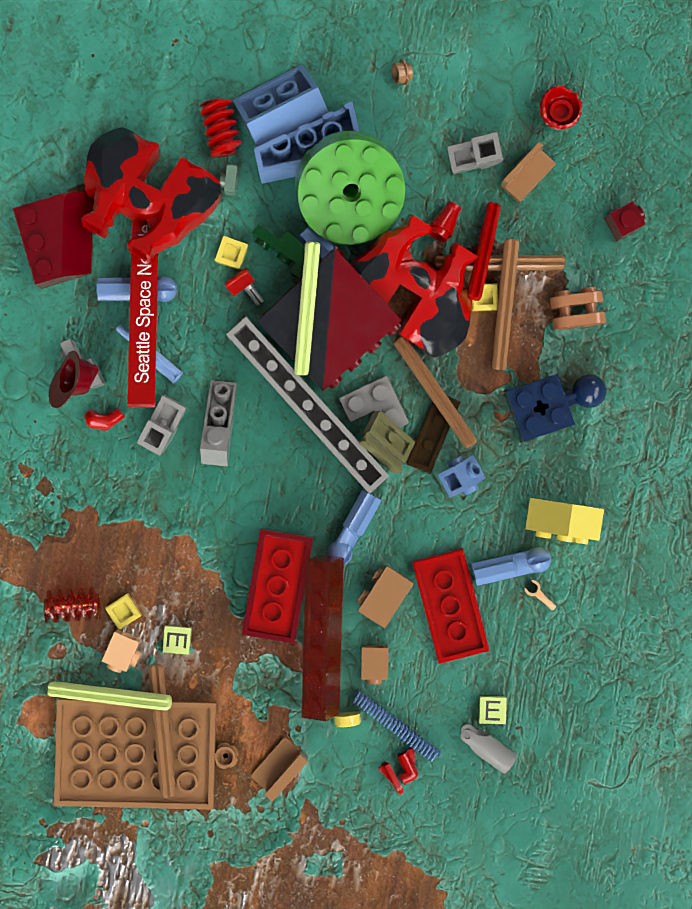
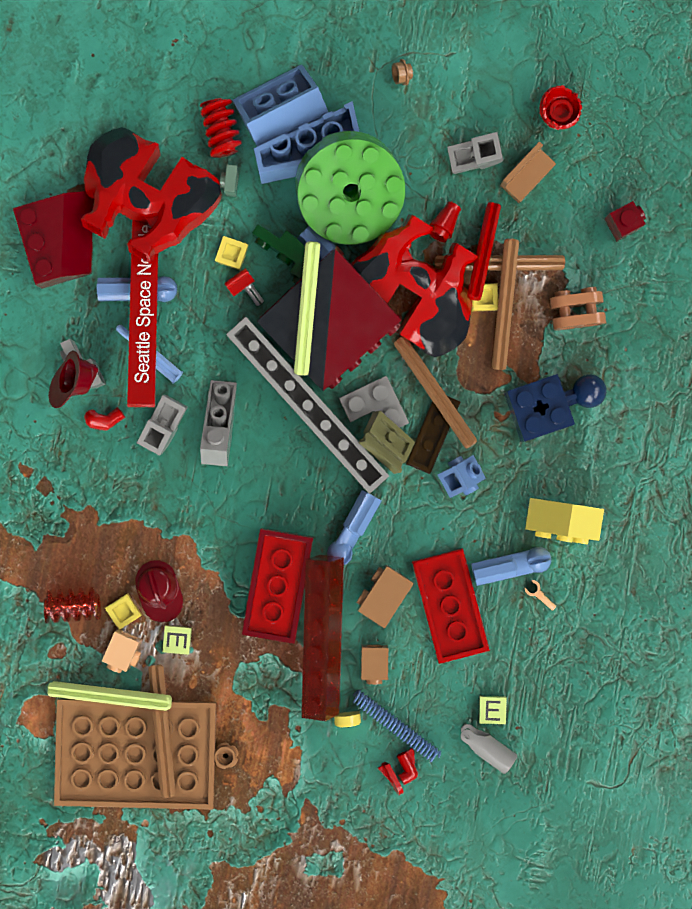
(159, 591): none -> dark red piece
(279, 767): medium nougat panel -> none

